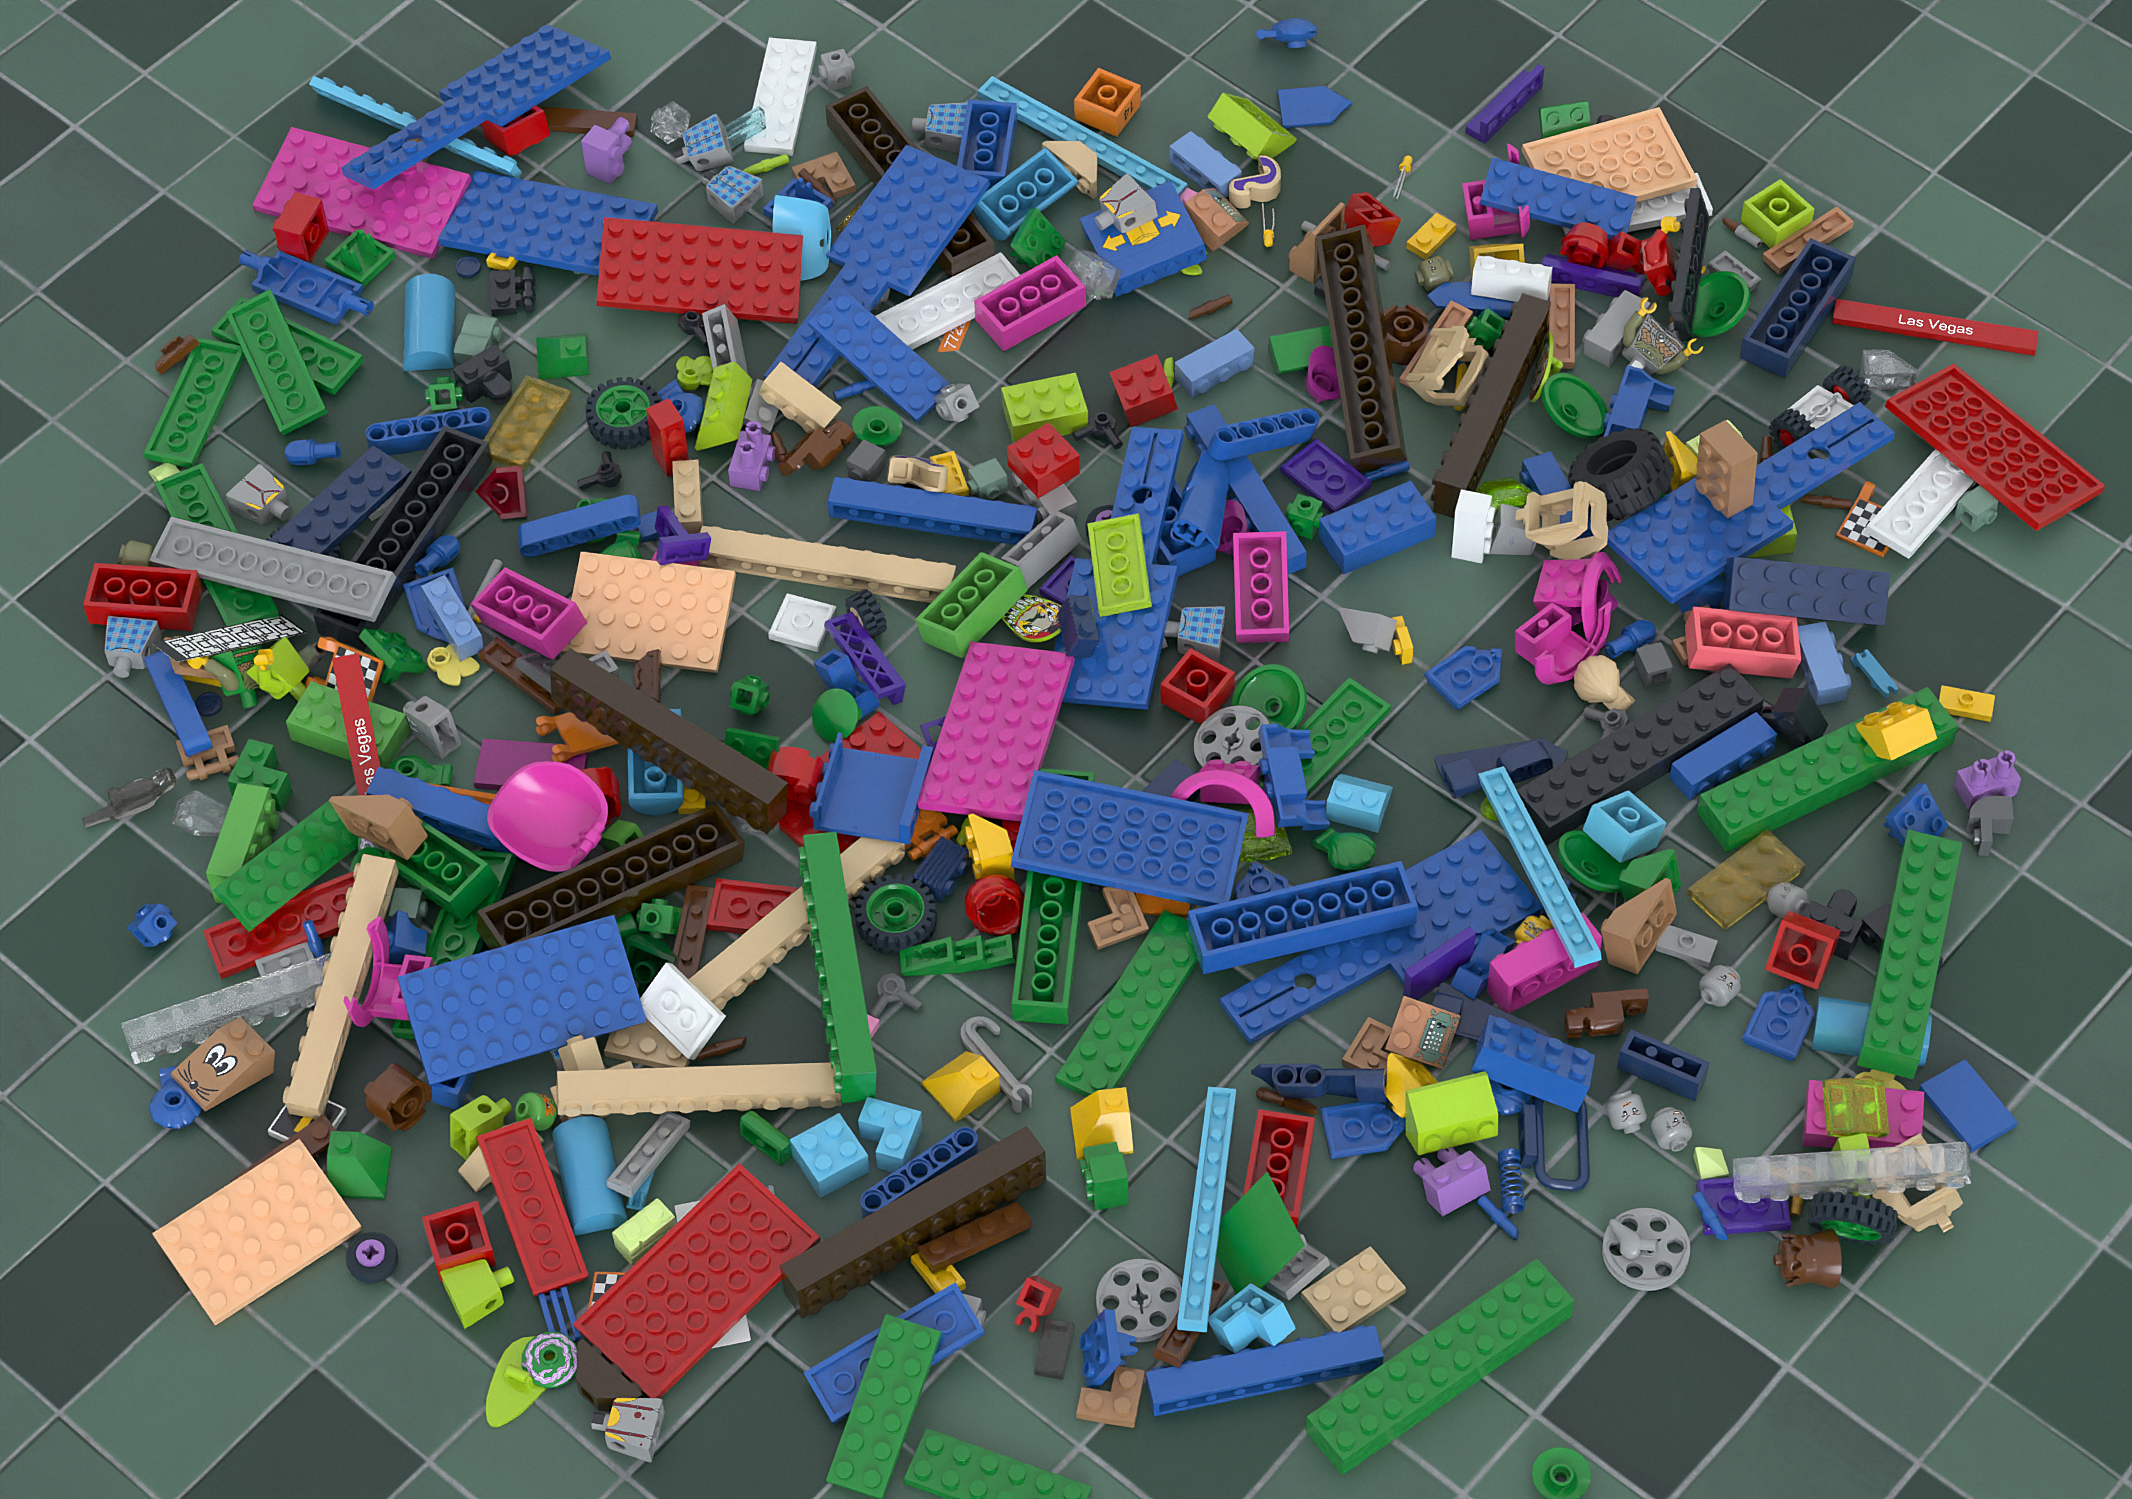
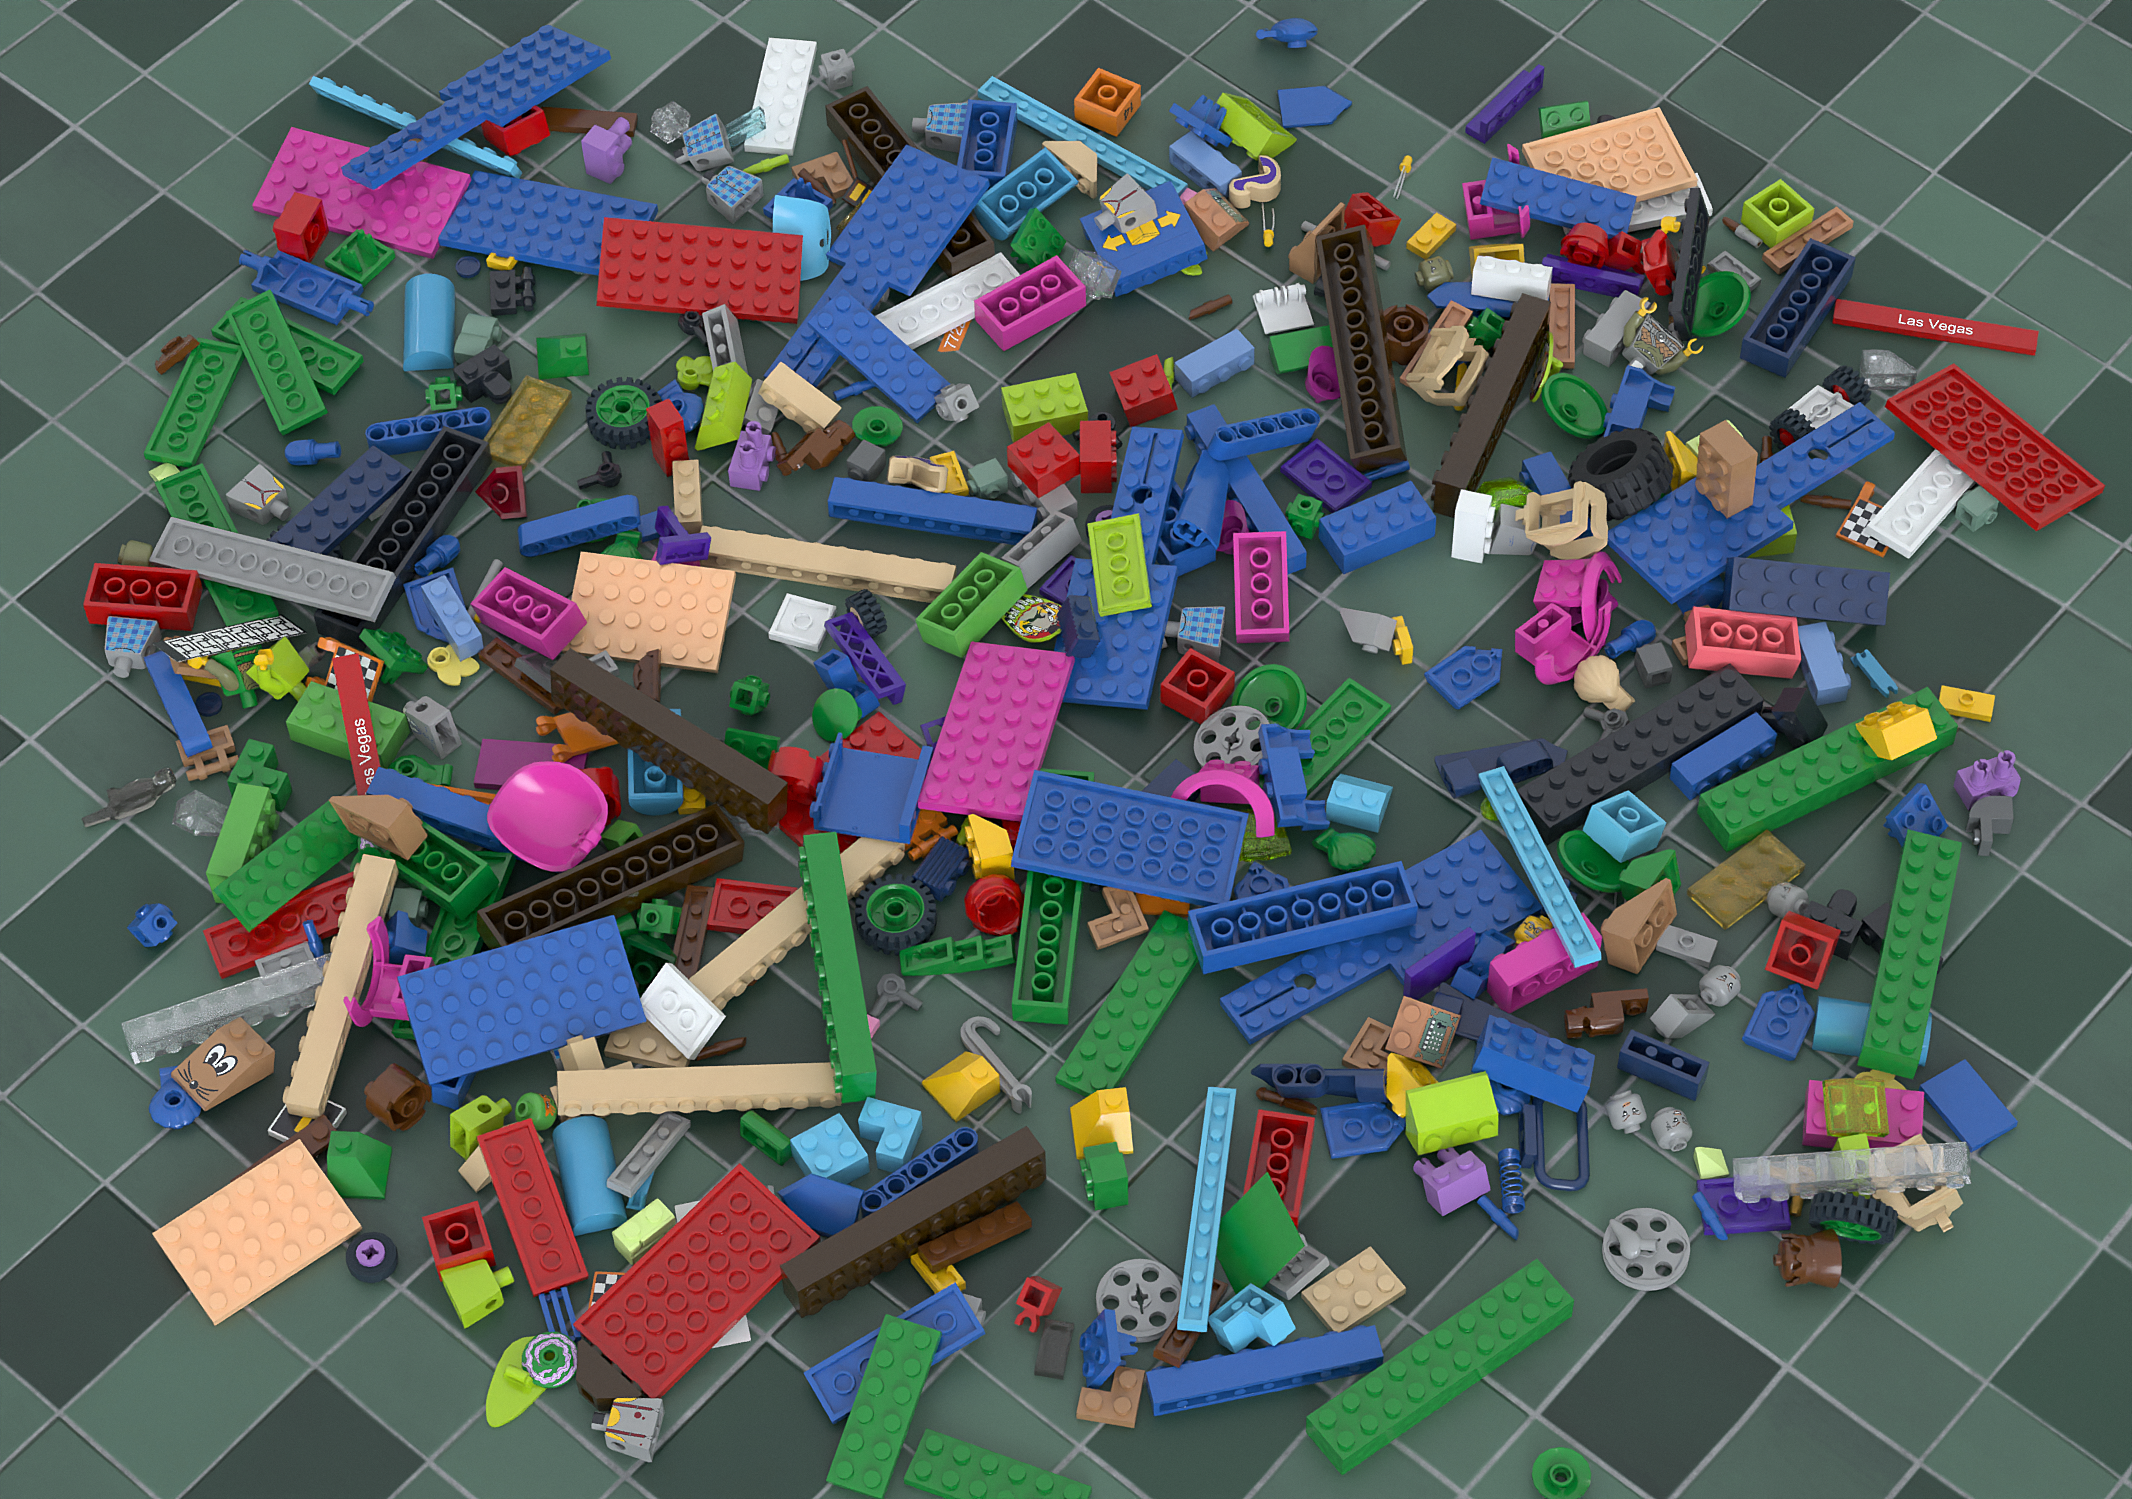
(823, 1203): none -> blue tile
(859, 189): none -> piece
(1097, 457): none -> red brick
(1203, 120): none -> blue plate
(1283, 309): none -> white hinge
(1680, 1015): none -> light grey slope

